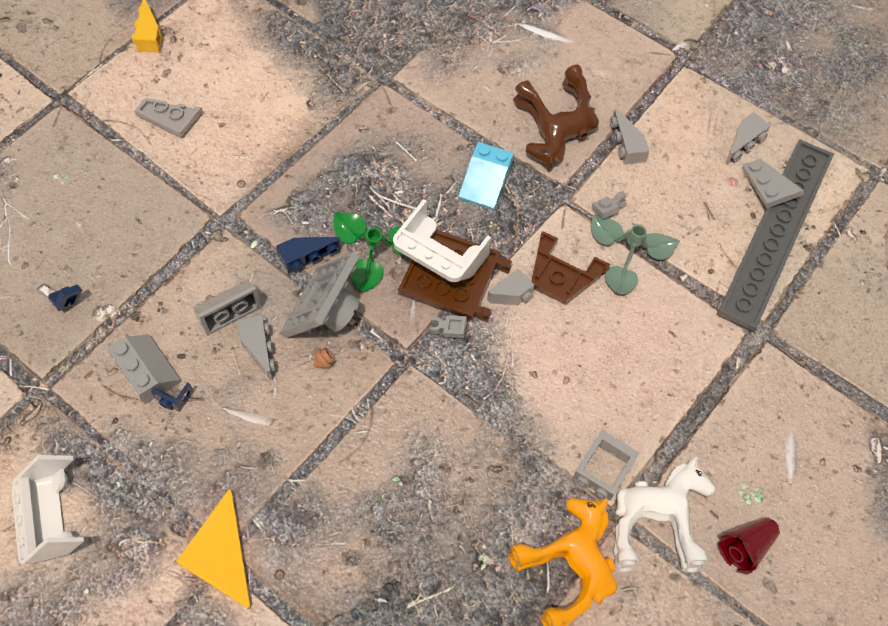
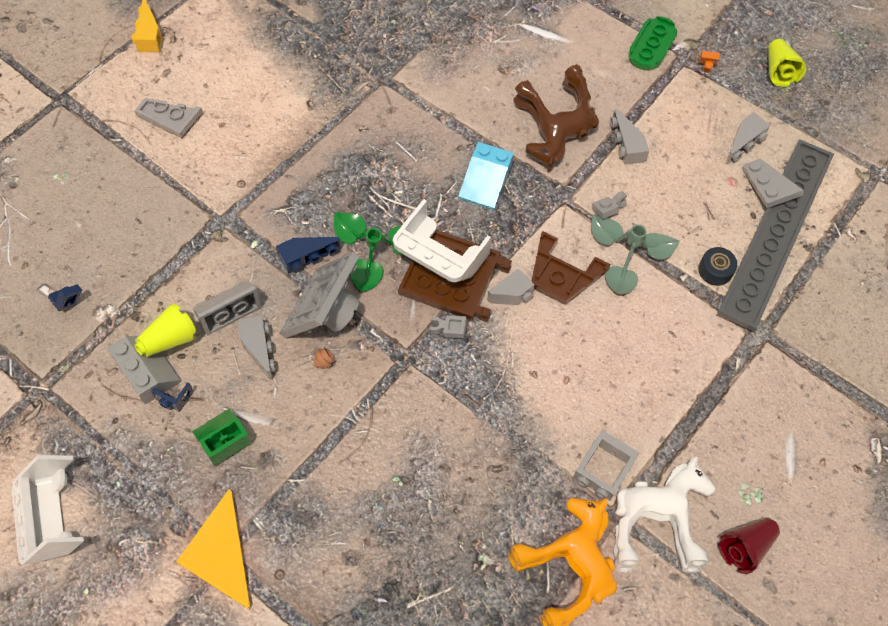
(166, 332): none -> neon yellow cone
(222, 436): none -> green slope
(652, 43): none -> green tile
(708, 60): none -> orange tile
(717, 266): none -> black wheel
(784, 64): none -> neon yellow cone

